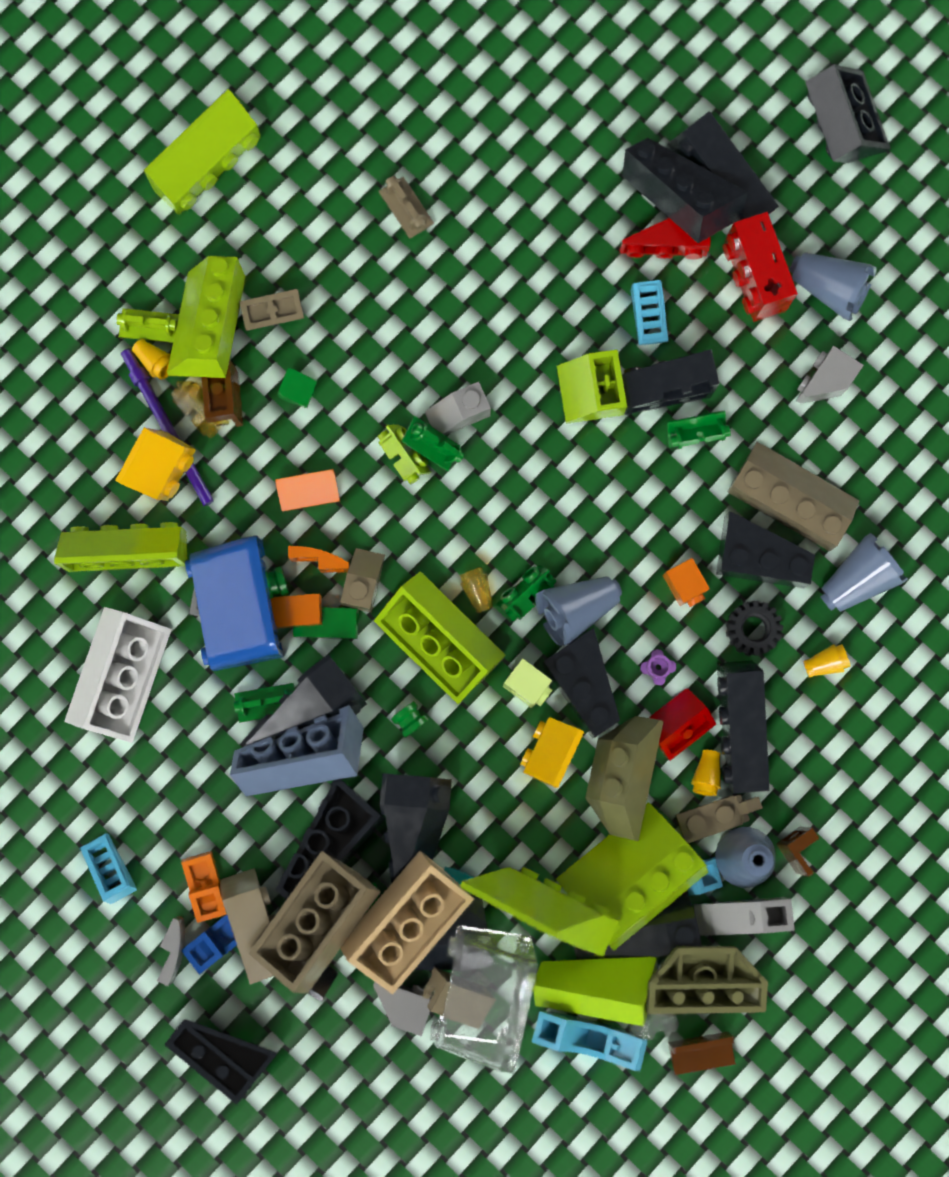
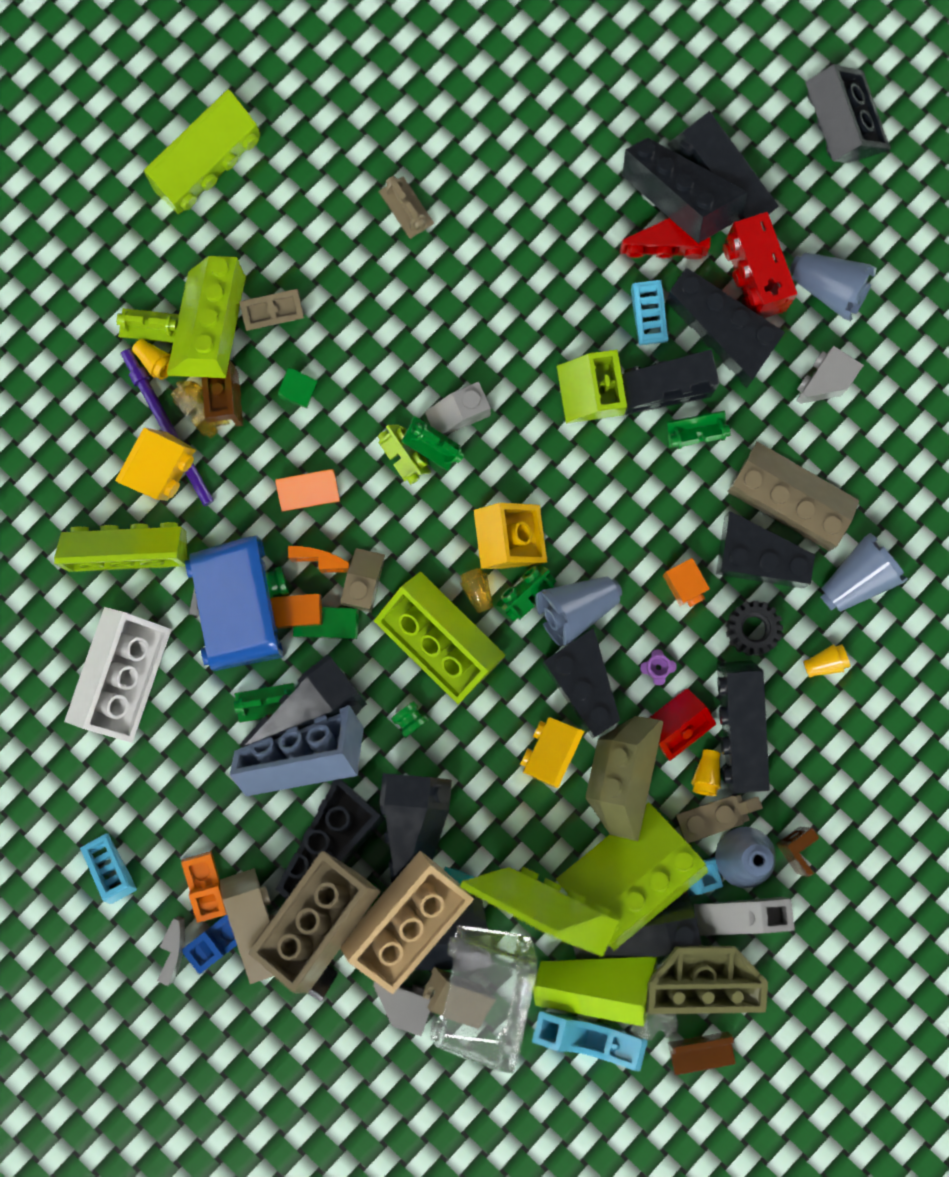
(220, 1058): black wedge -> none
(510, 535): none -> yellow slope
(528, 684): yellowish green brick -> none
(724, 324): none -> black wedge

